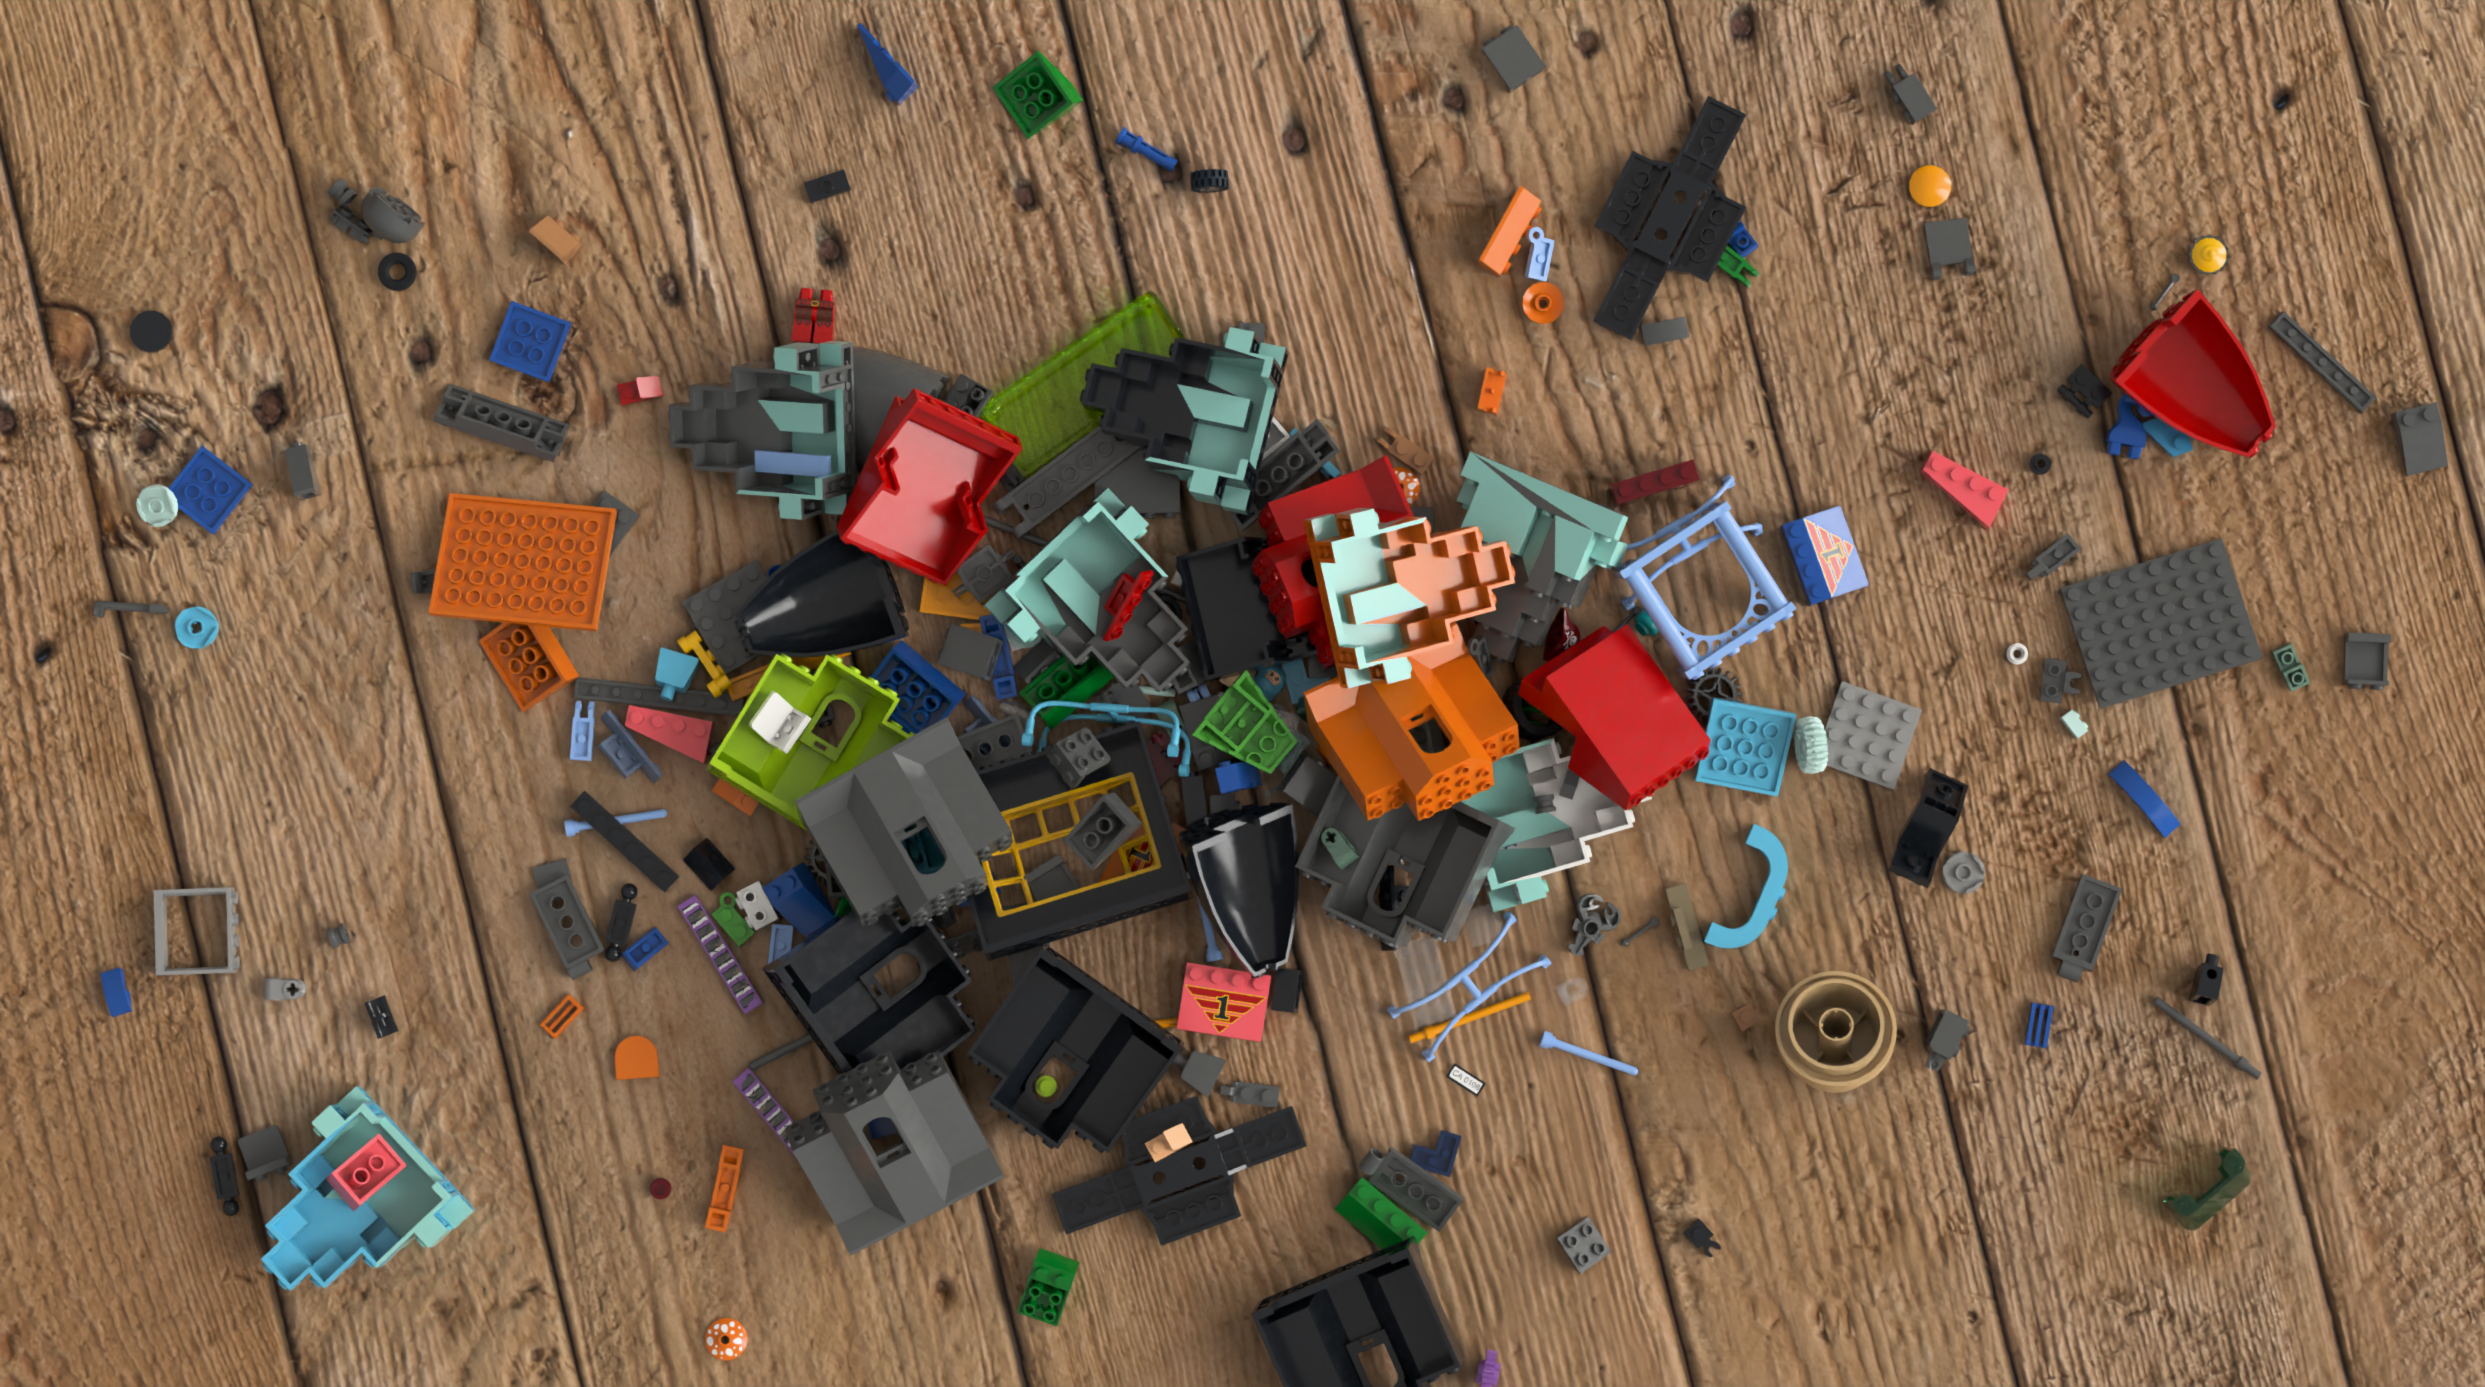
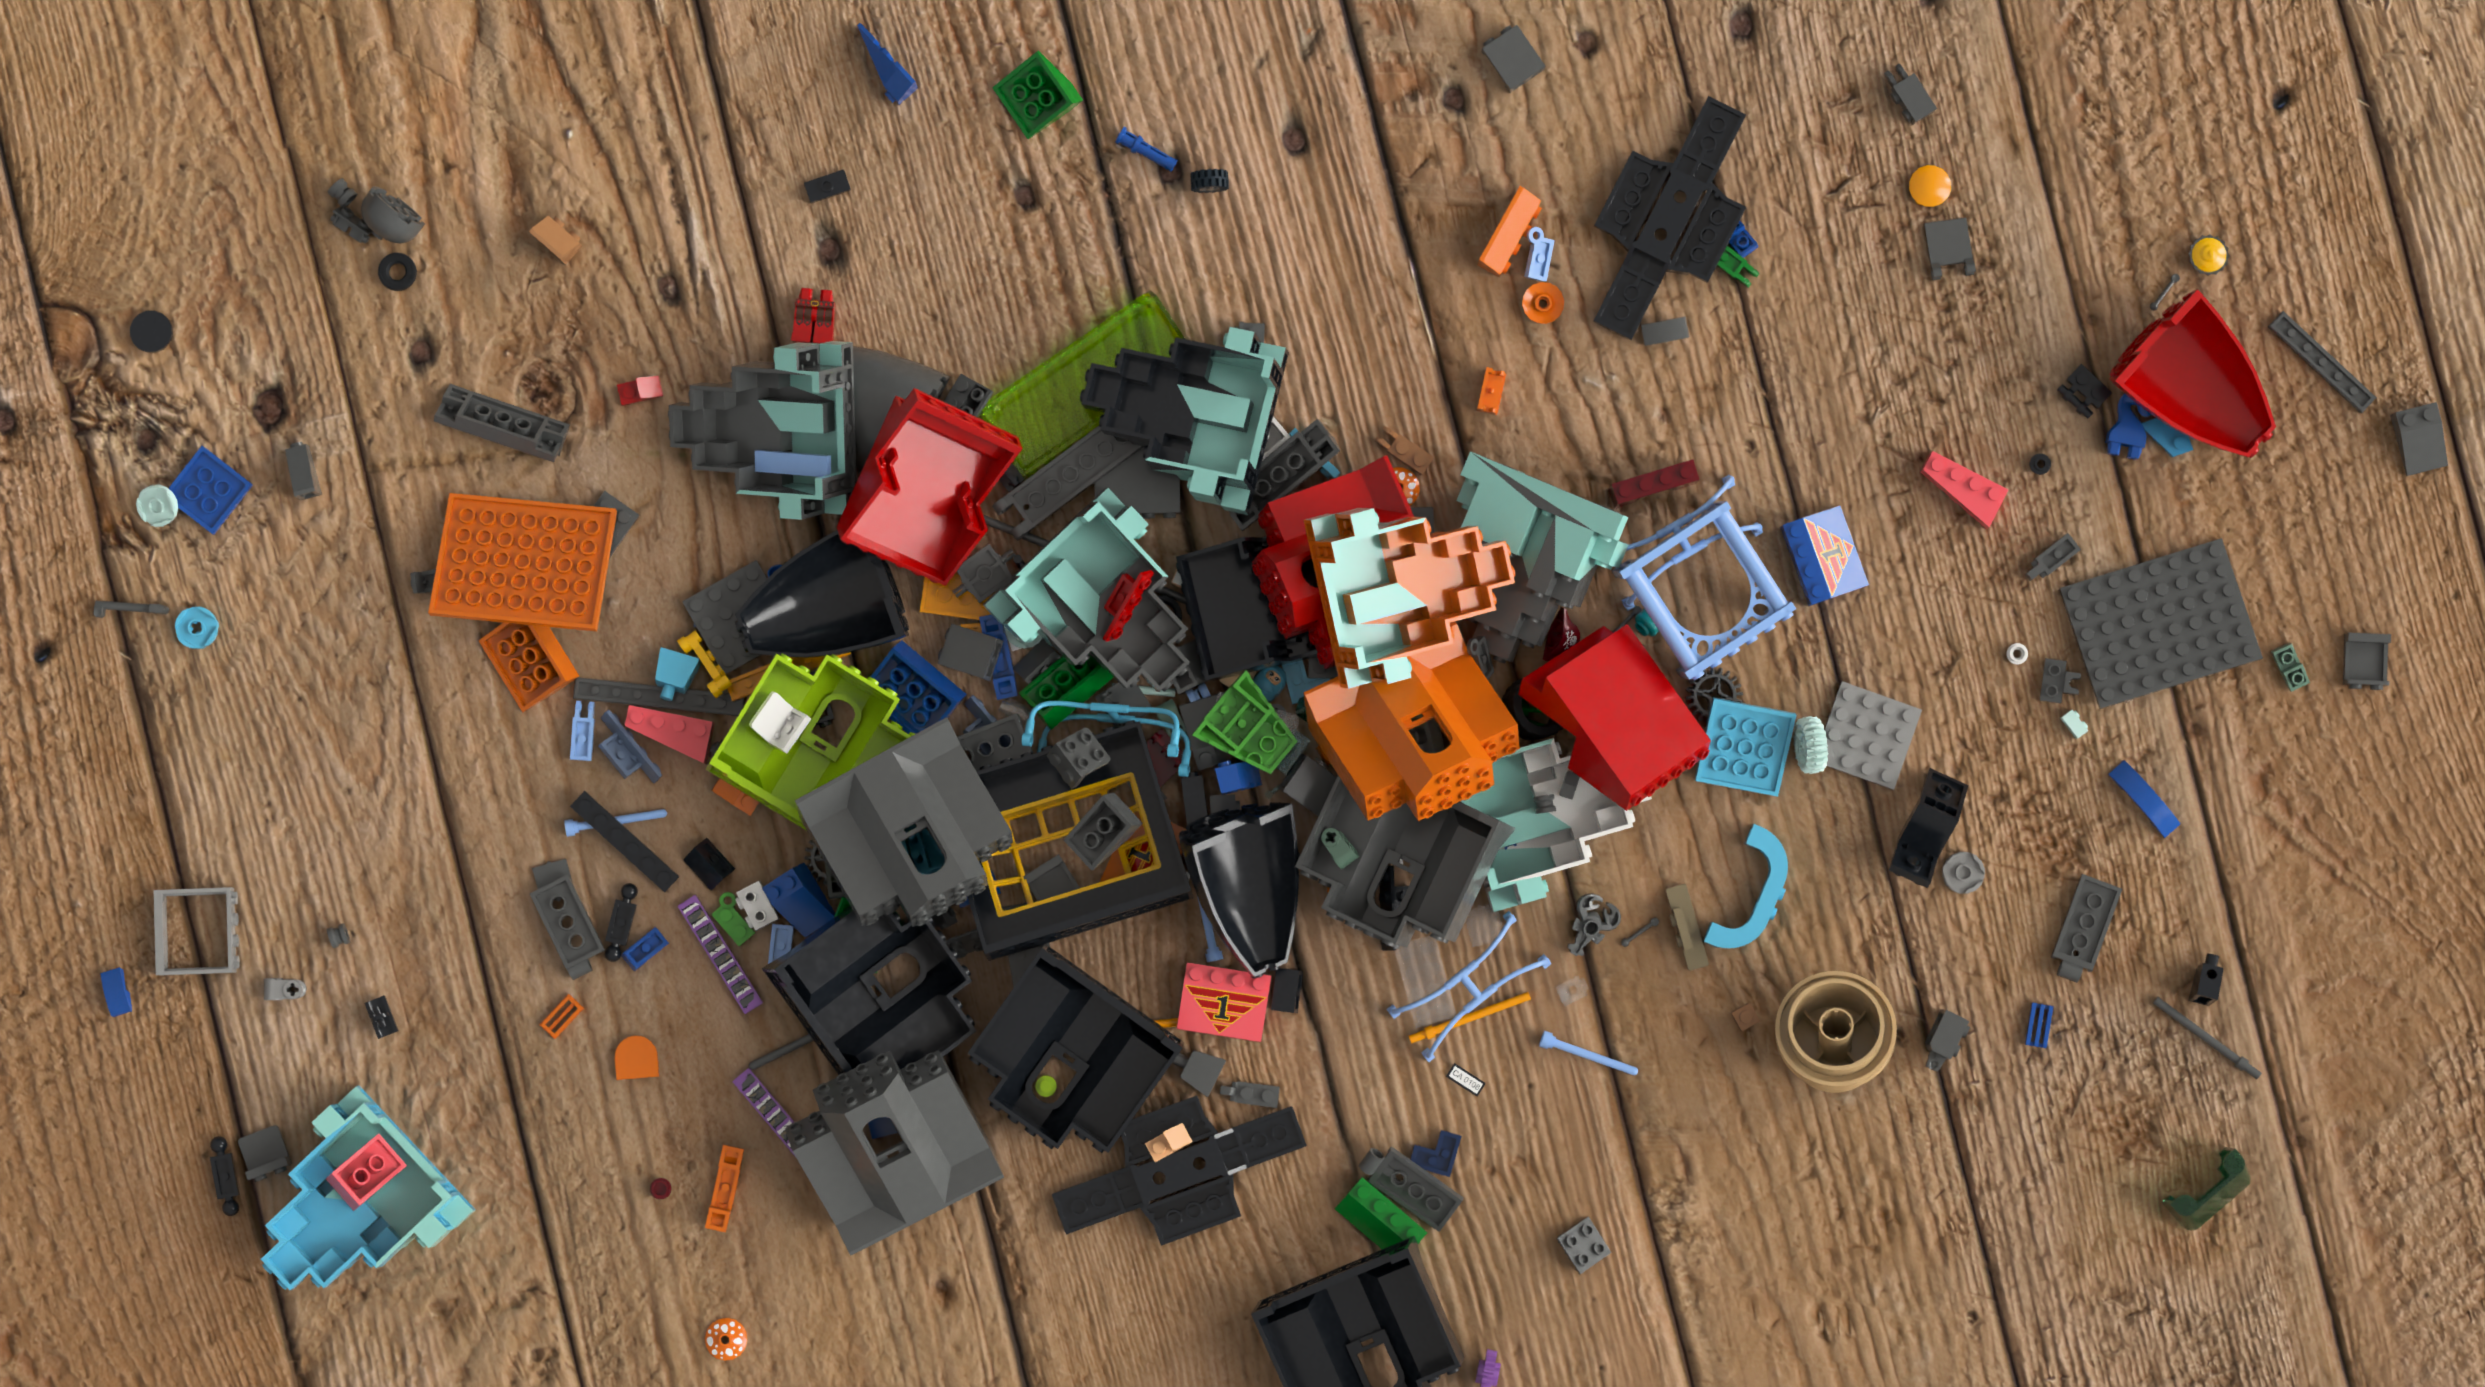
(530, 341): blue plate -> none
(1048, 1287): green slope -> none
(1701, 1235): black plate -> none

